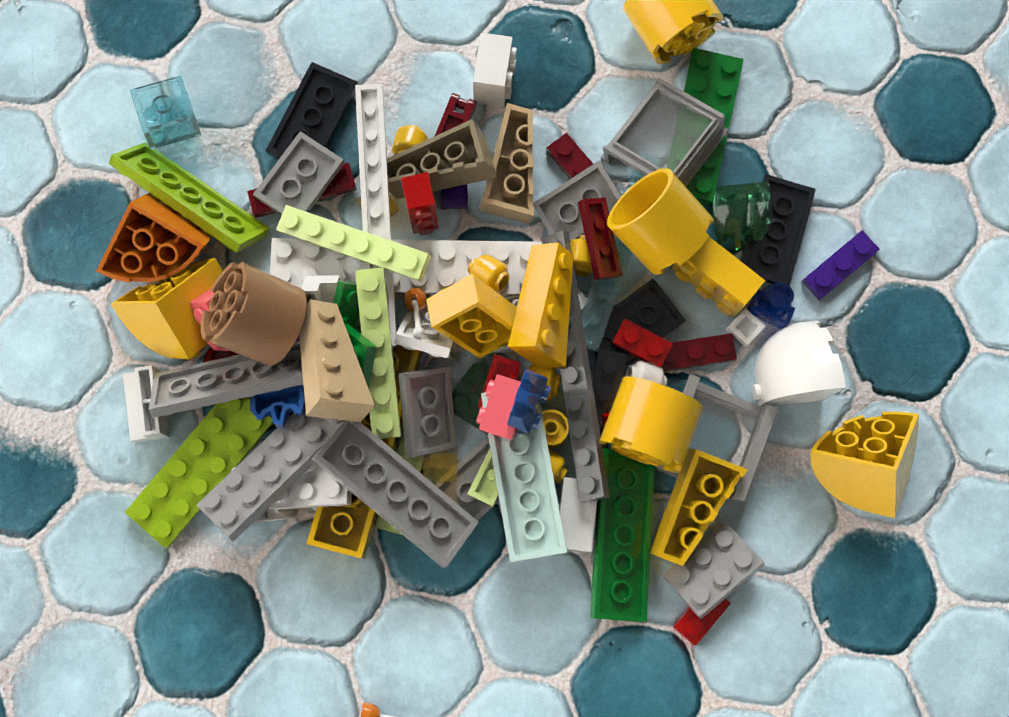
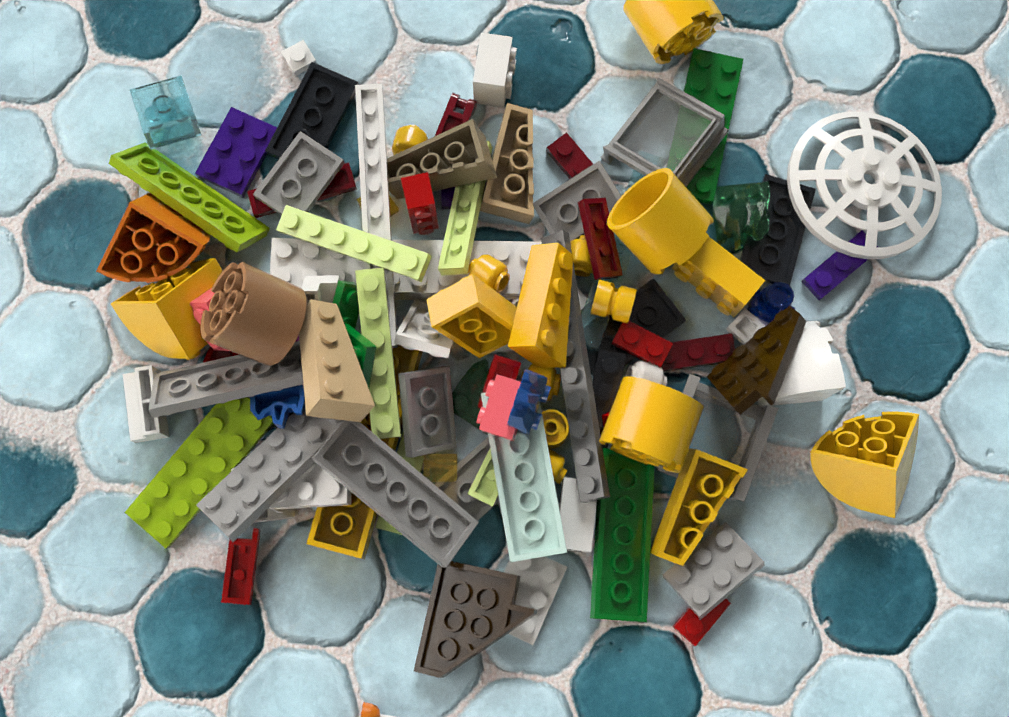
(236, 152): none -> dark purple plate
(241, 570): none -> red hinge
(298, 57): none -> white plate
(415, 306): hinge -> none
(461, 228): none -> yellowish green plate
(466, 615): none -> dark brown wing
(536, 590): none -> white plate
(613, 301): none -> yellow wheel
(760, 363): none -> dark brown wing
(859, 192): none -> white dish

